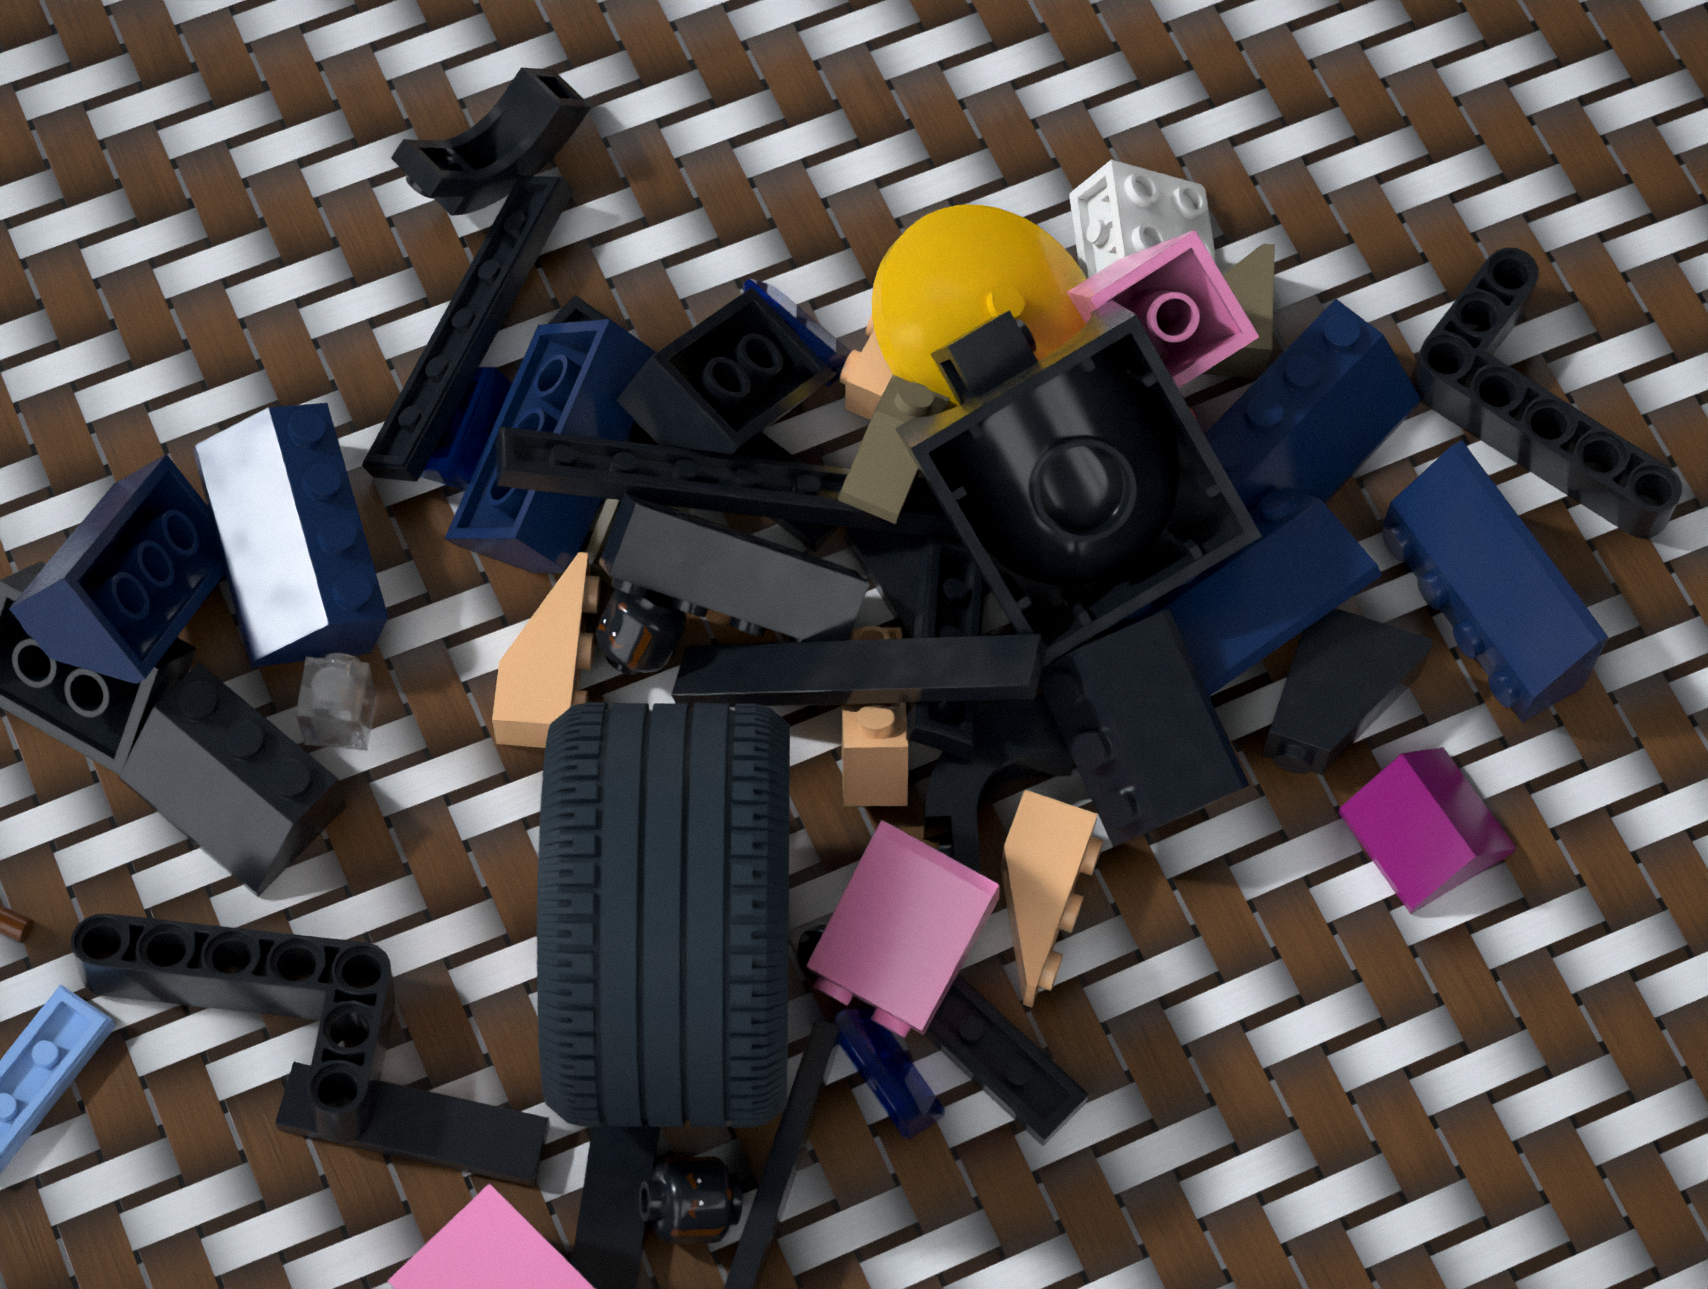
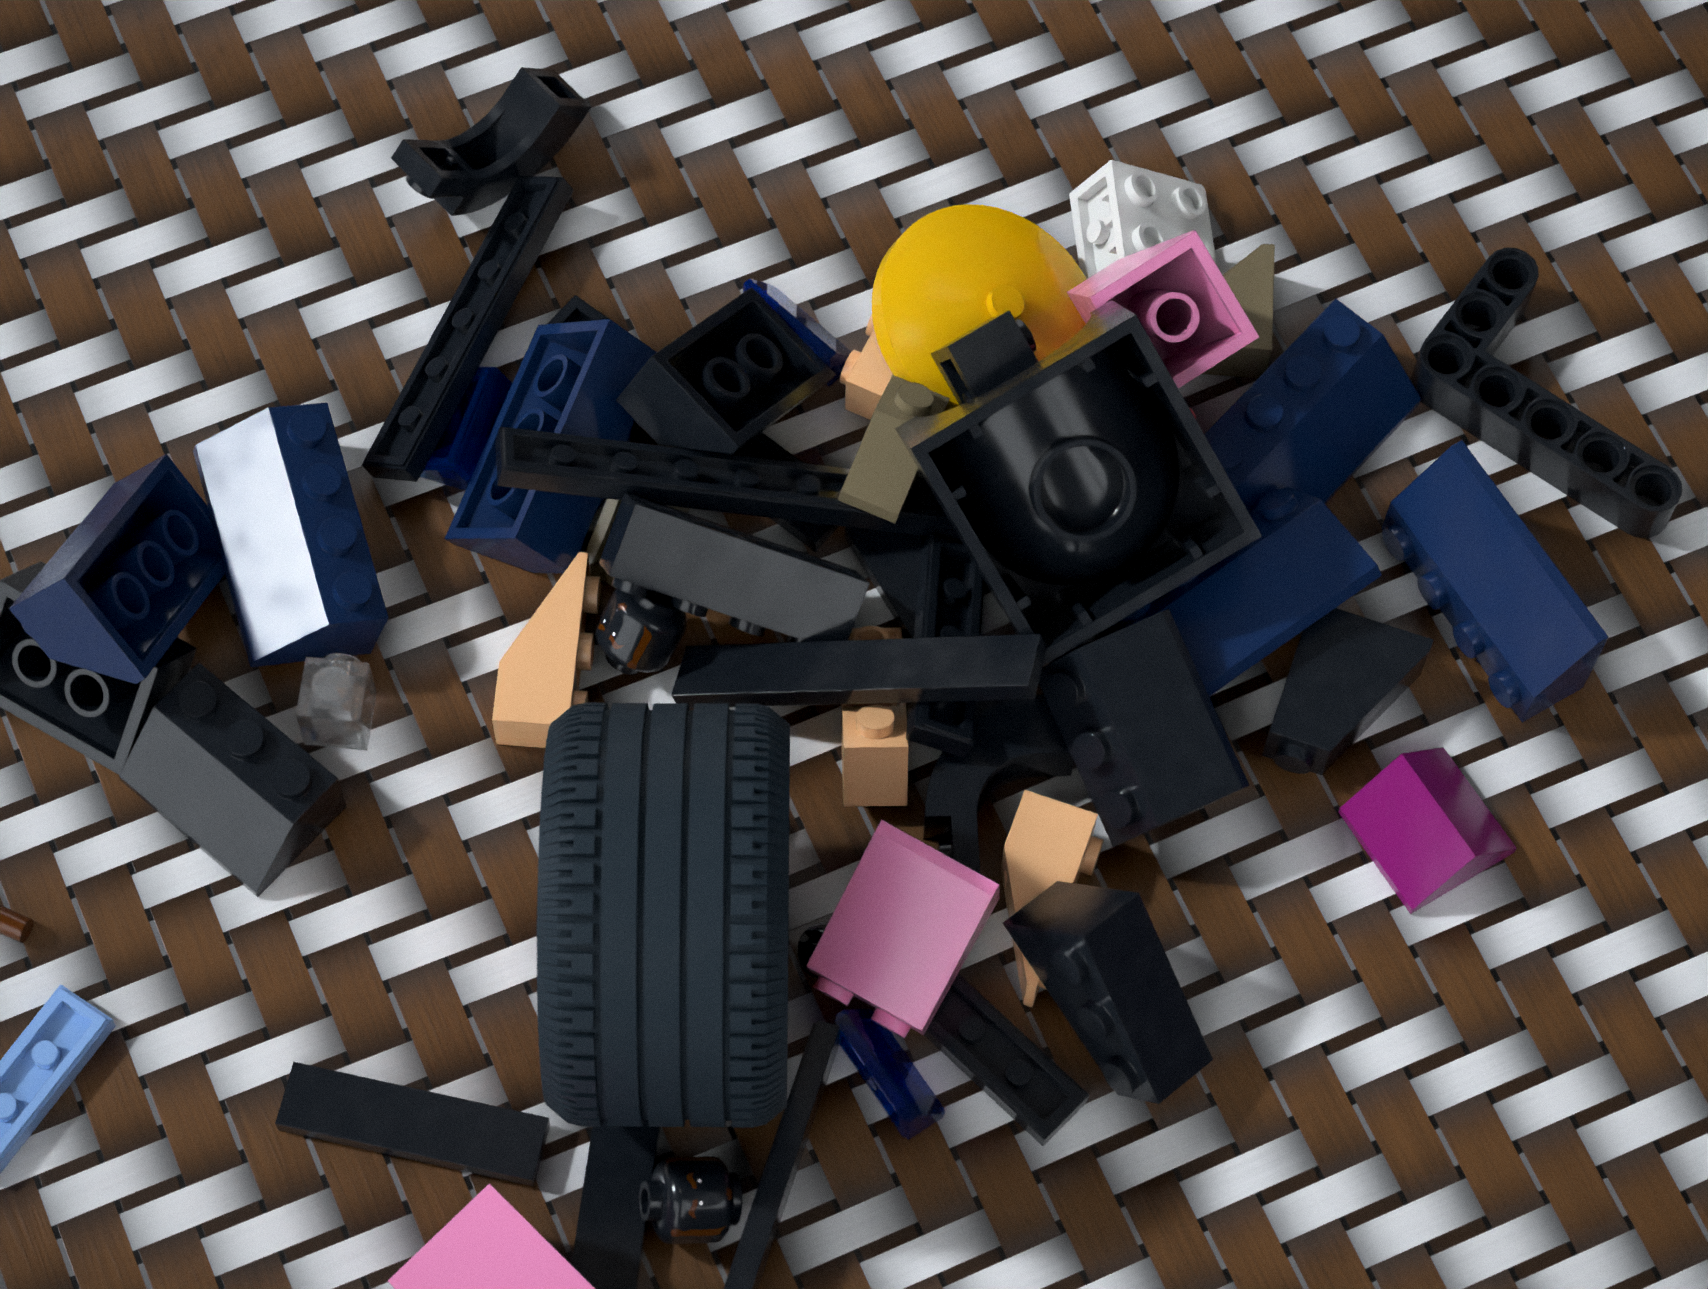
(259, 989): black beam -> none
(1113, 986): none -> black wedge

